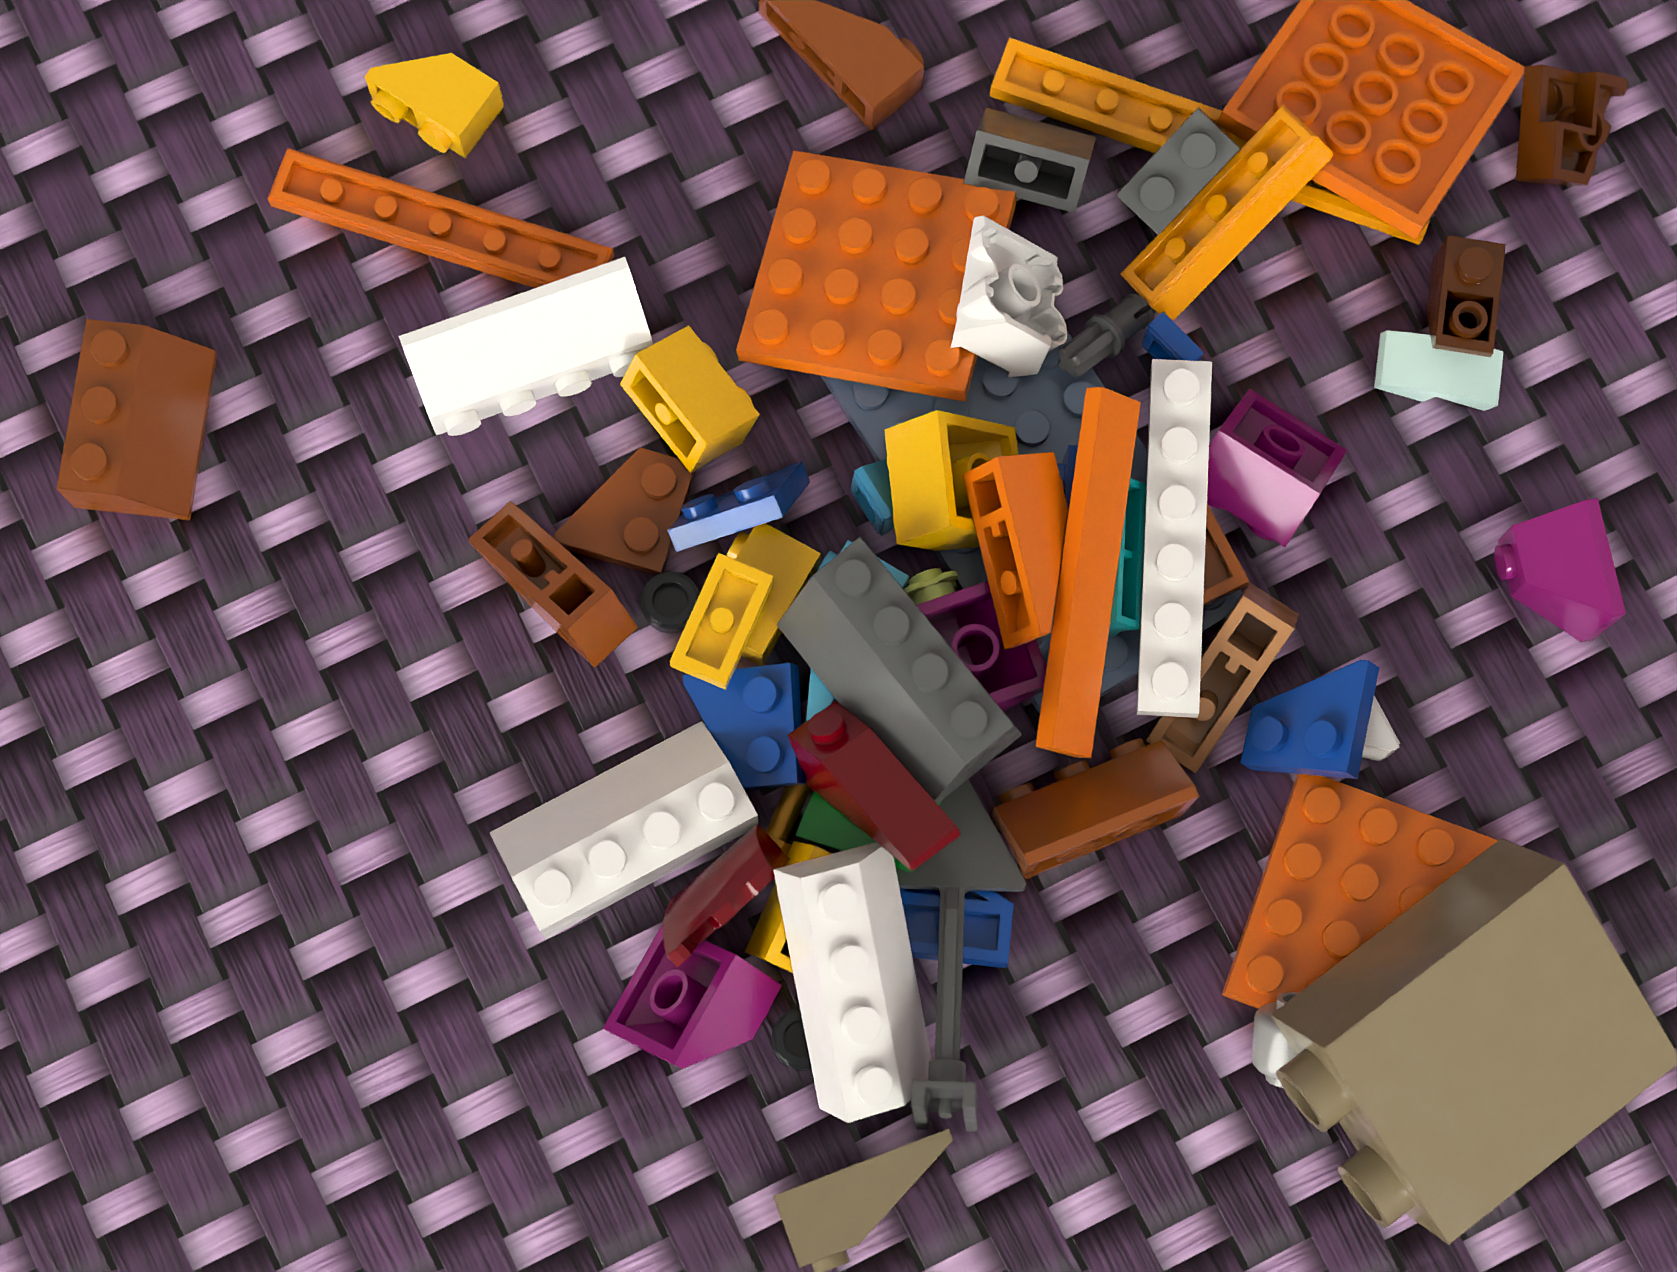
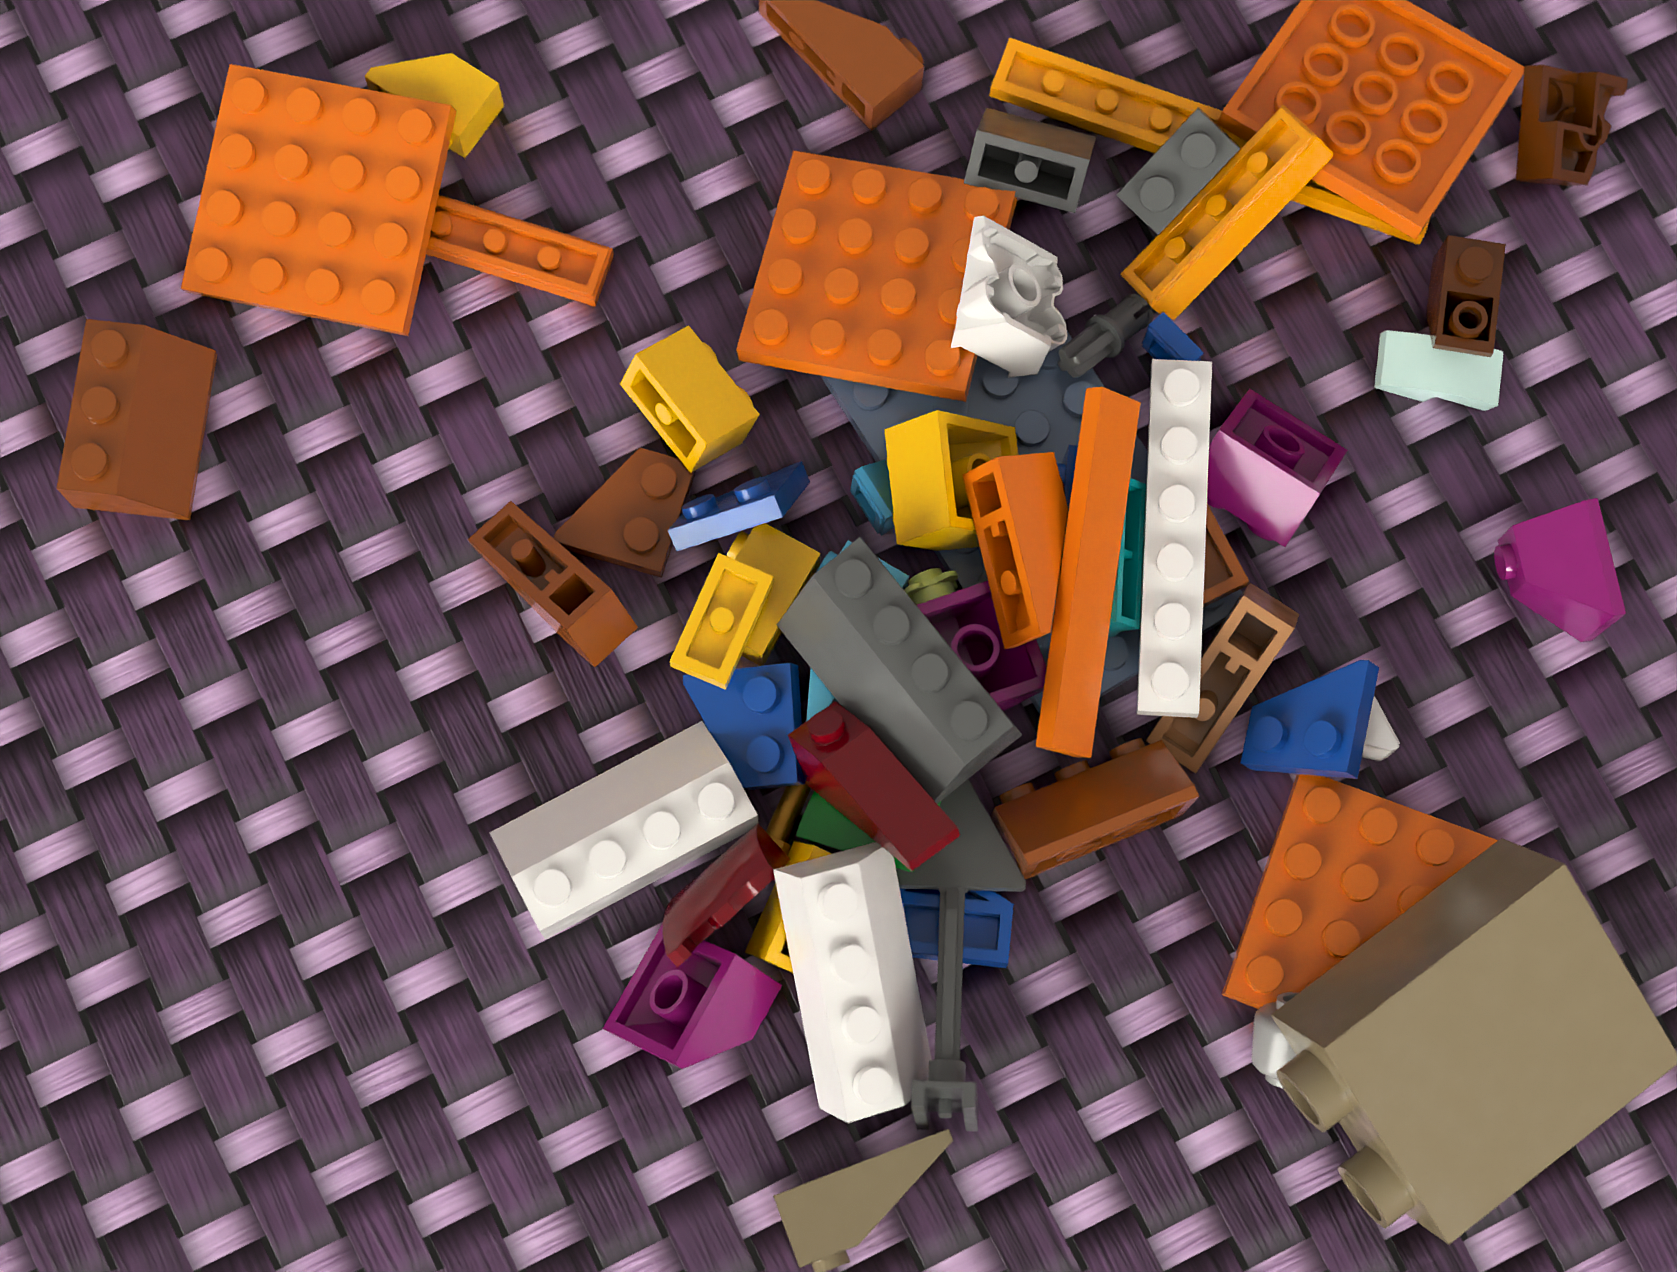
(319, 199): none -> orange plate
(527, 347): white slope -> none
(669, 601): black tile -> none
(790, 1041): black tile -> none

